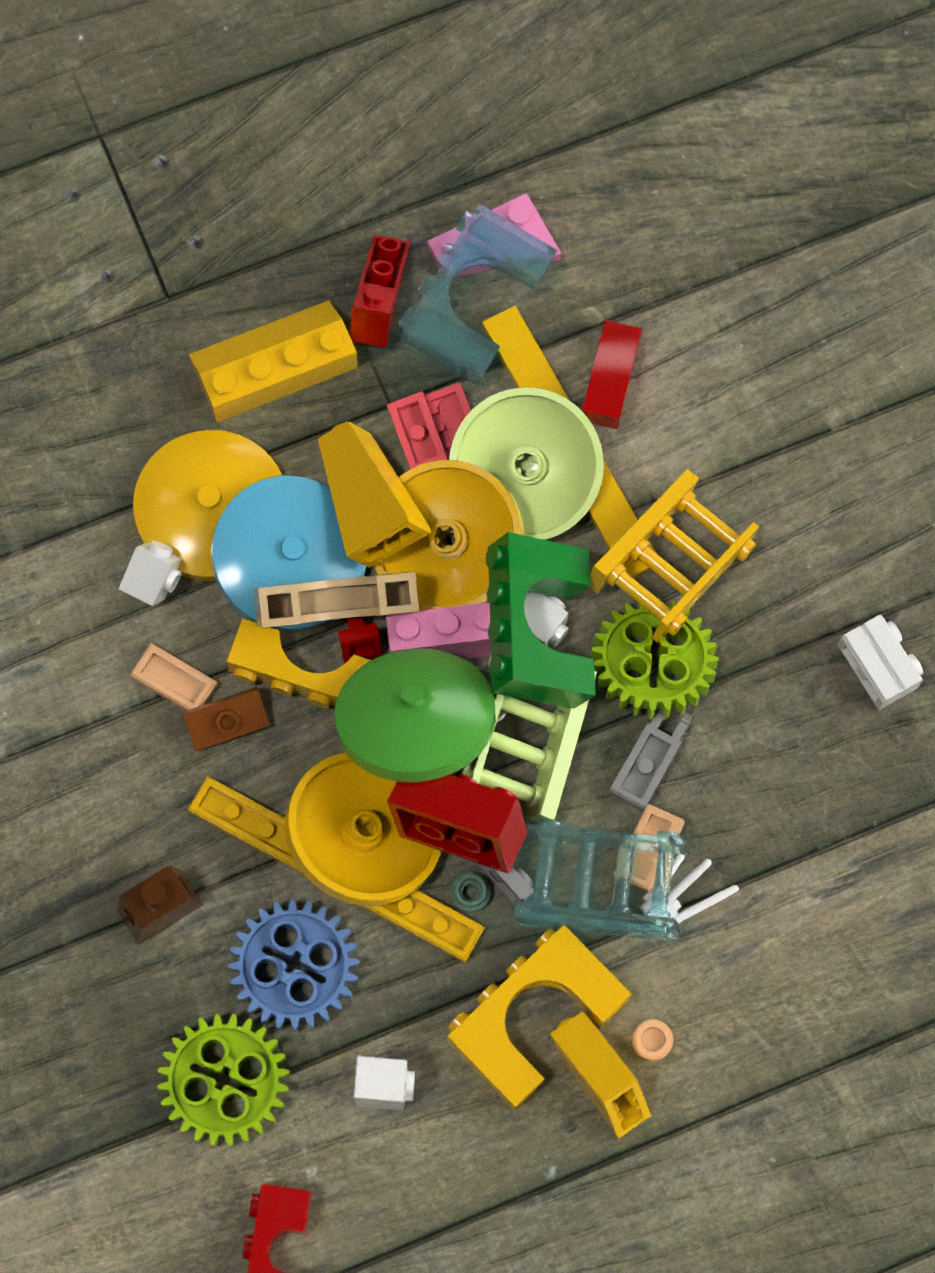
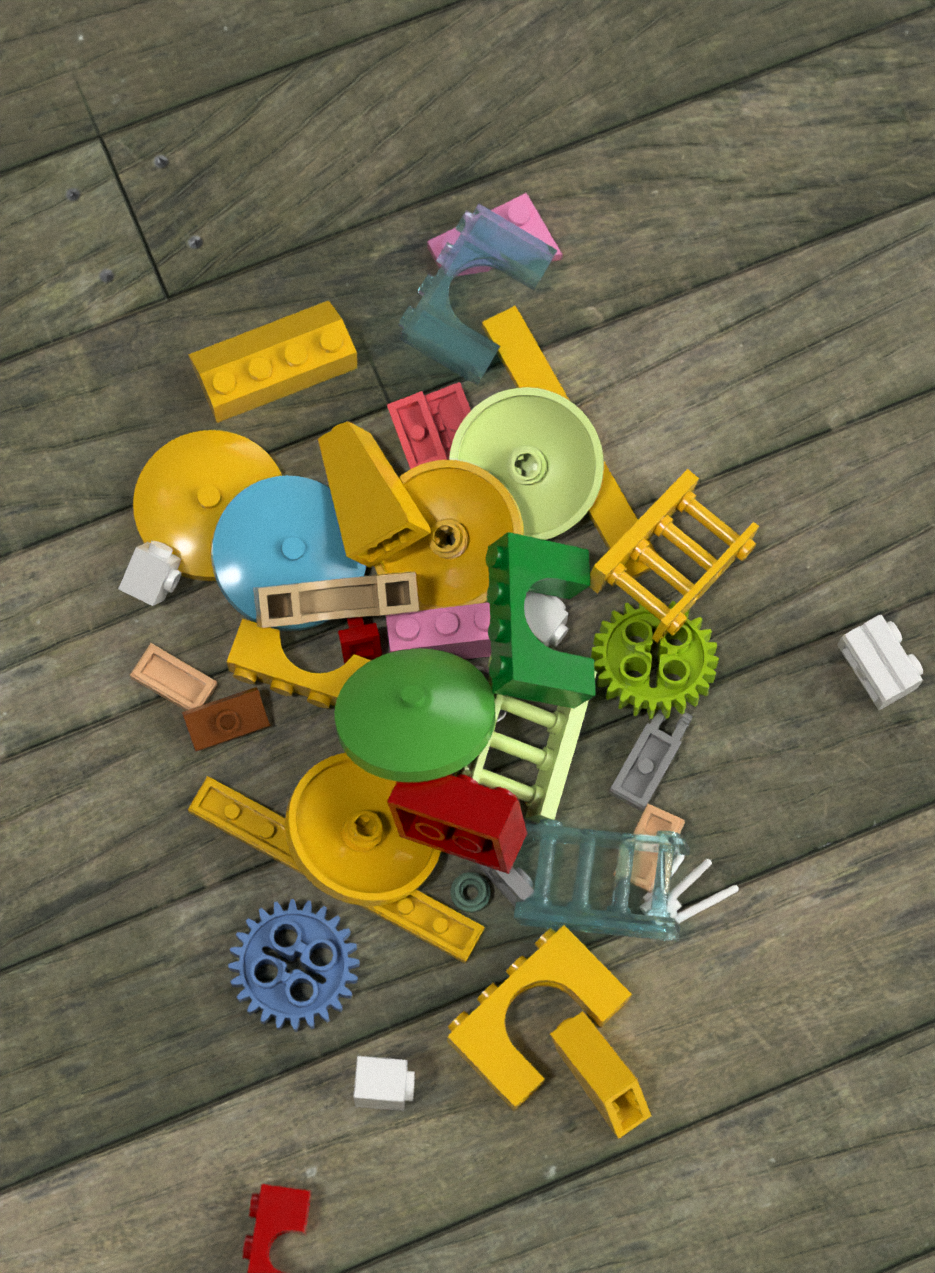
(157, 903): reddish brown torso -> none
(208, 1114): lime gear -> none
(379, 291): red slope -> none
(611, 374): red slope -> none
(652, 1040): light nougat tile -> none

